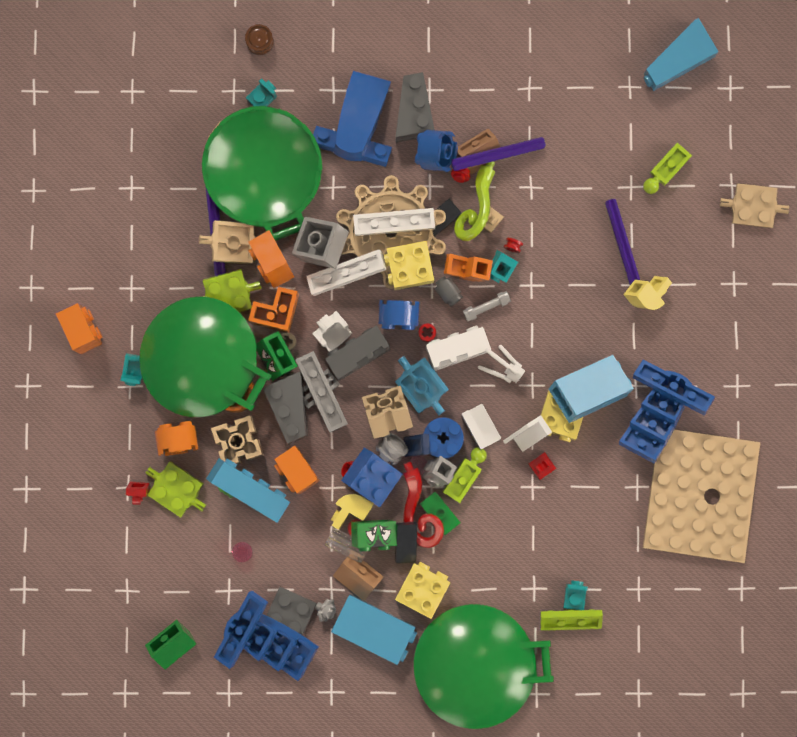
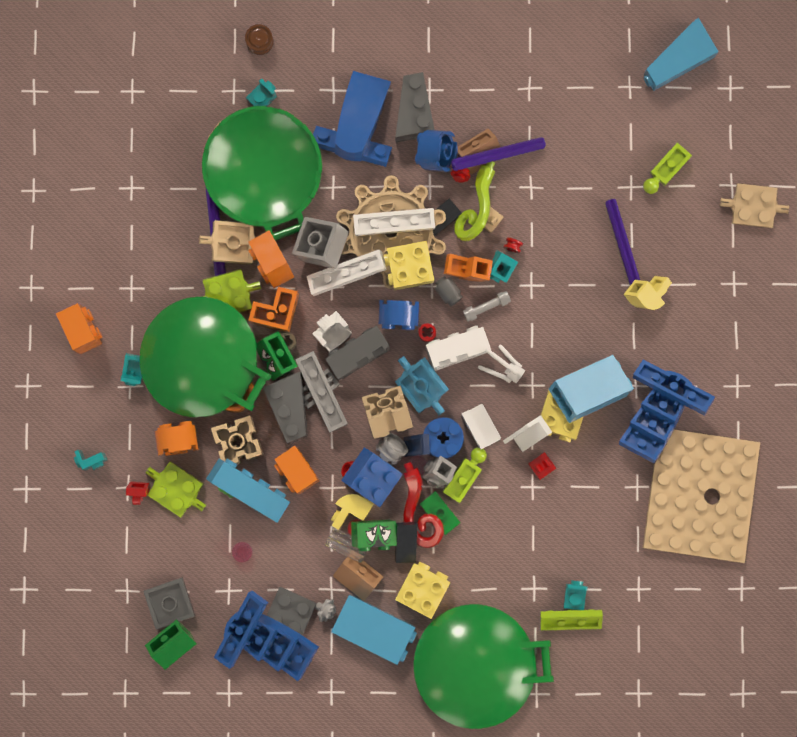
(94, 462): none -> teal bracket
(169, 603): none -> dark grey plate

